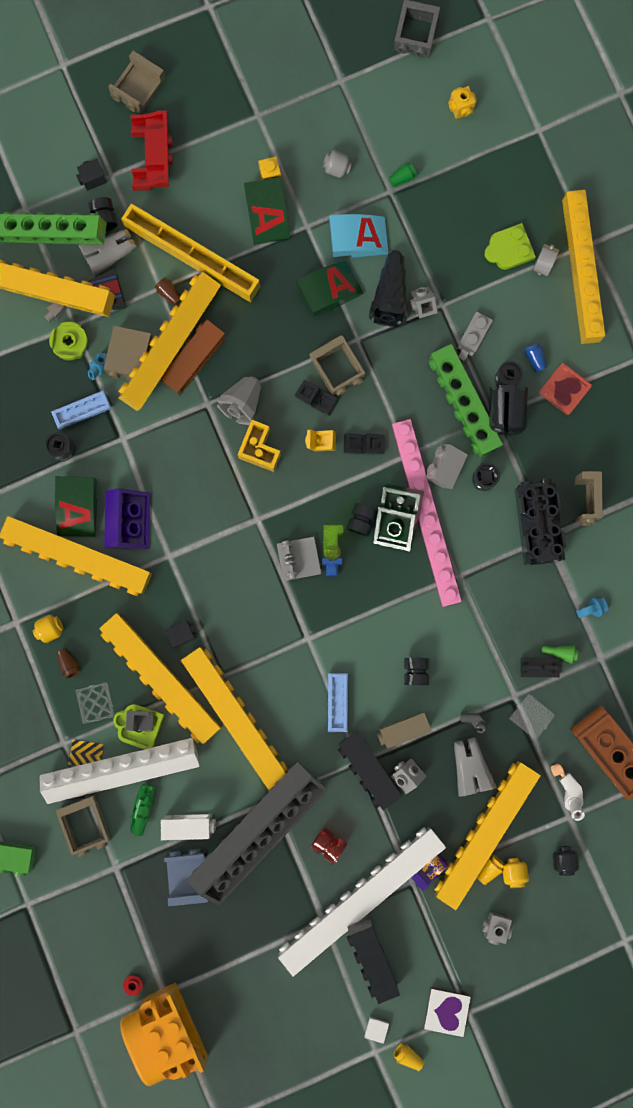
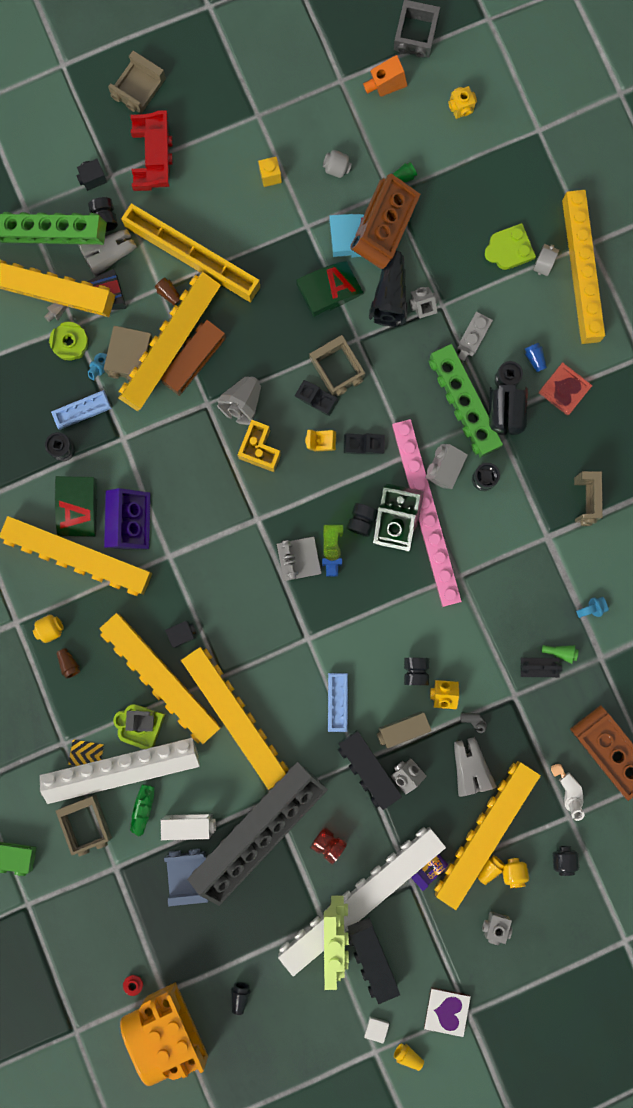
(81, 705): clear window -> none
(240, 995): none -> black cone
(267, 210): dark green slope -> none
(335, 939): none -> yellowish green bracket
(385, 221): none -> dark orange hinge
(386, 77): none -> orange torso
(445, 694): none -> yellow brick
(532, 716): clear piece -> none
(540, 522): black brick -> none

